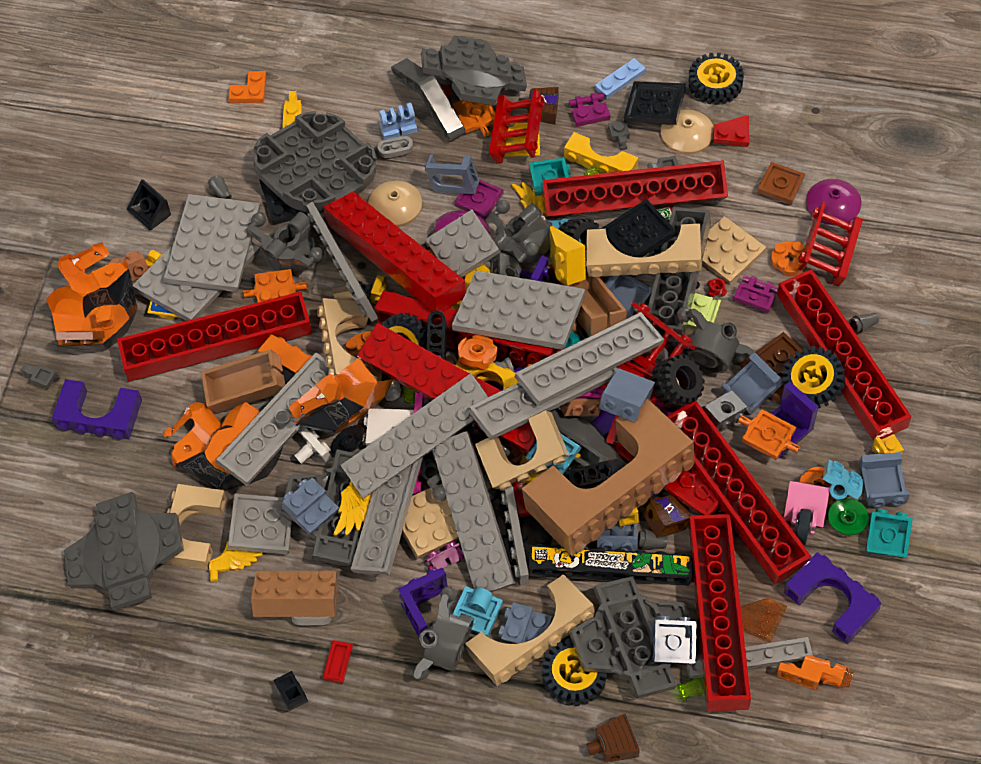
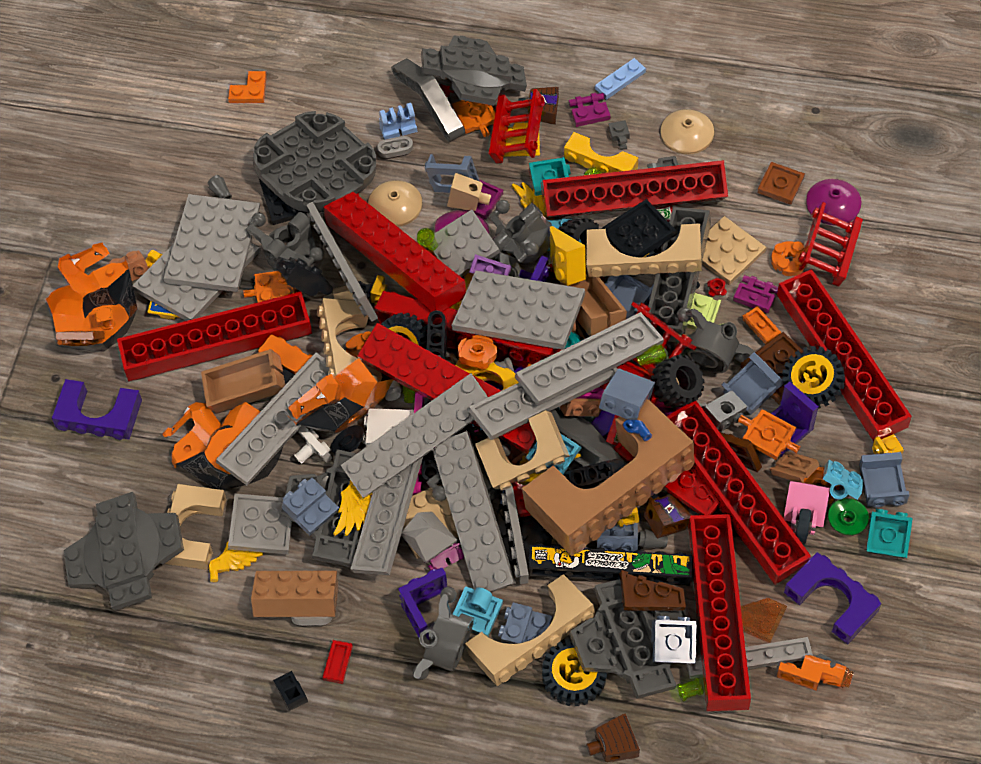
(39, 376): dark grey plate -> none
(148, 206): black slope -> none
(291, 109): yellow hinge -> none
(302, 277): none -> black hinge
(427, 239): none -> clear neon green cone
(427, 535): none -> light grey slope
(466, 193): none -> tan torso
(487, 265): none -> medium lavender slope
(637, 427): none -> blue arm
(647, 595): none -> reddish brown wing
(652, 355): none -> clear neon green cone
(655, 103): black plate -> none
(725, 72): wheel -> none
(732, 132): red wing -> none
(744, 450): none -> reddish brown wing
(761, 325): none -> orange plate
(794, 467): none -> medium nougat plate
(862, 322): dark grey cone -> none

